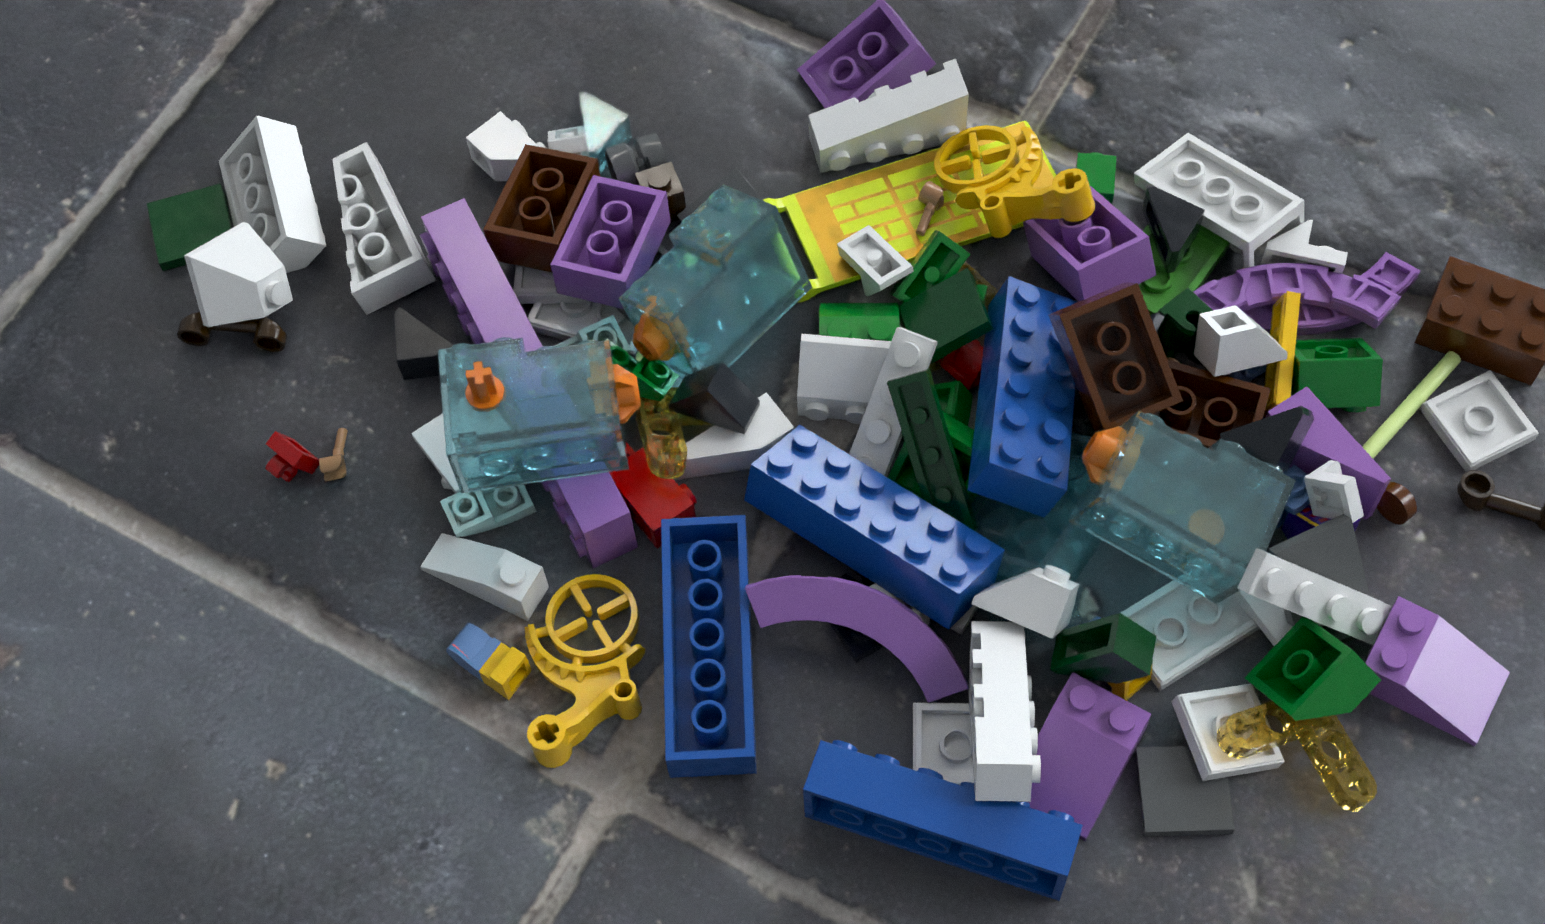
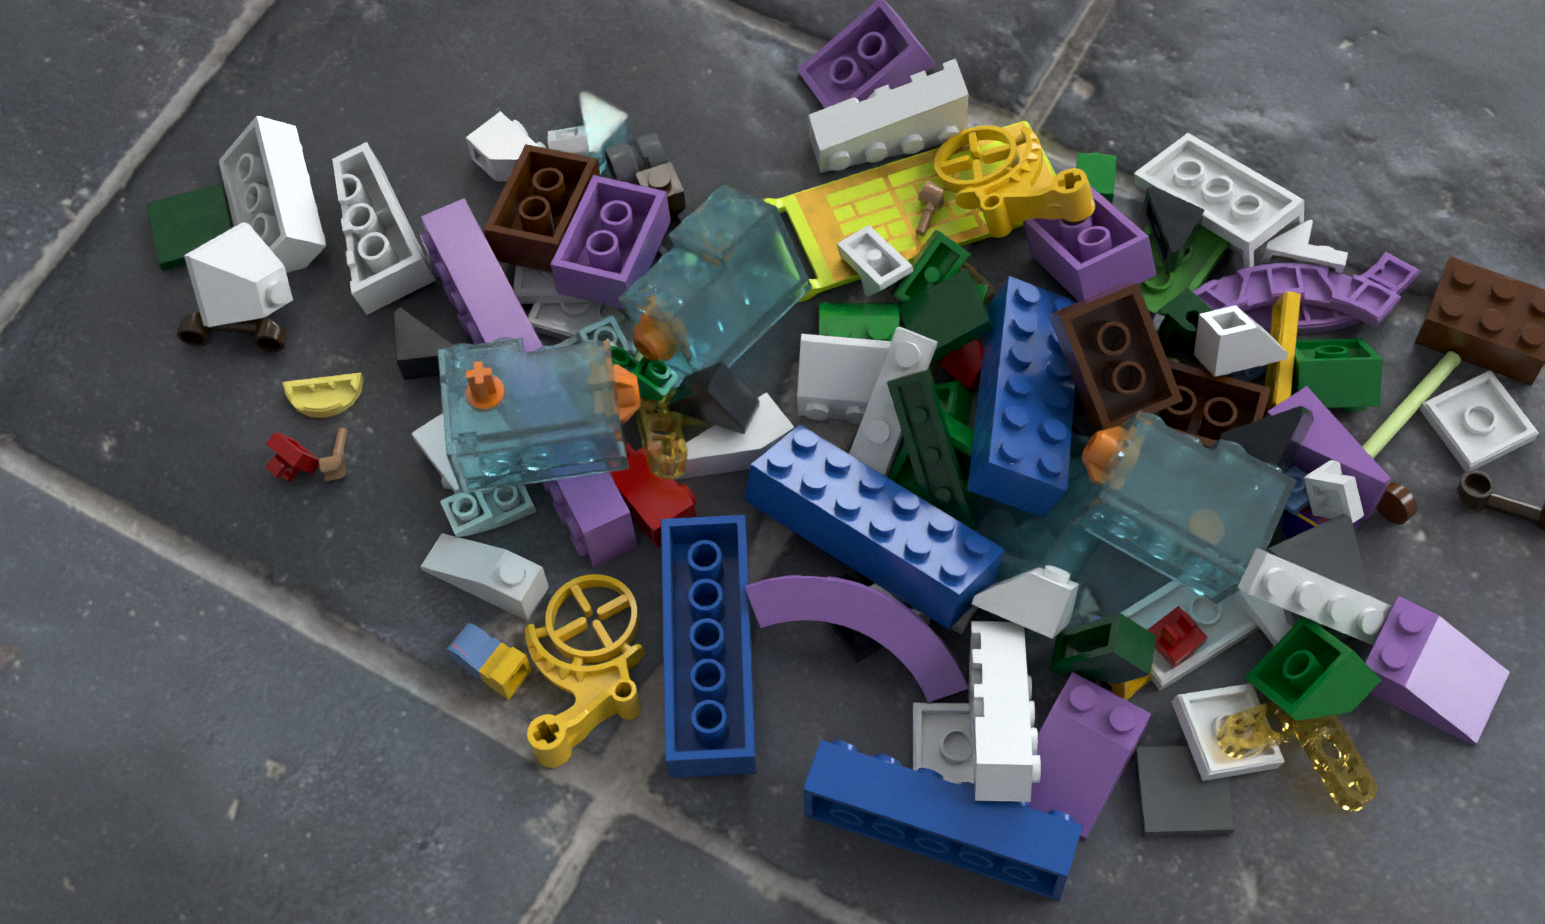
(324, 395): none -> light yellow tile
(1177, 636): none -> red tile

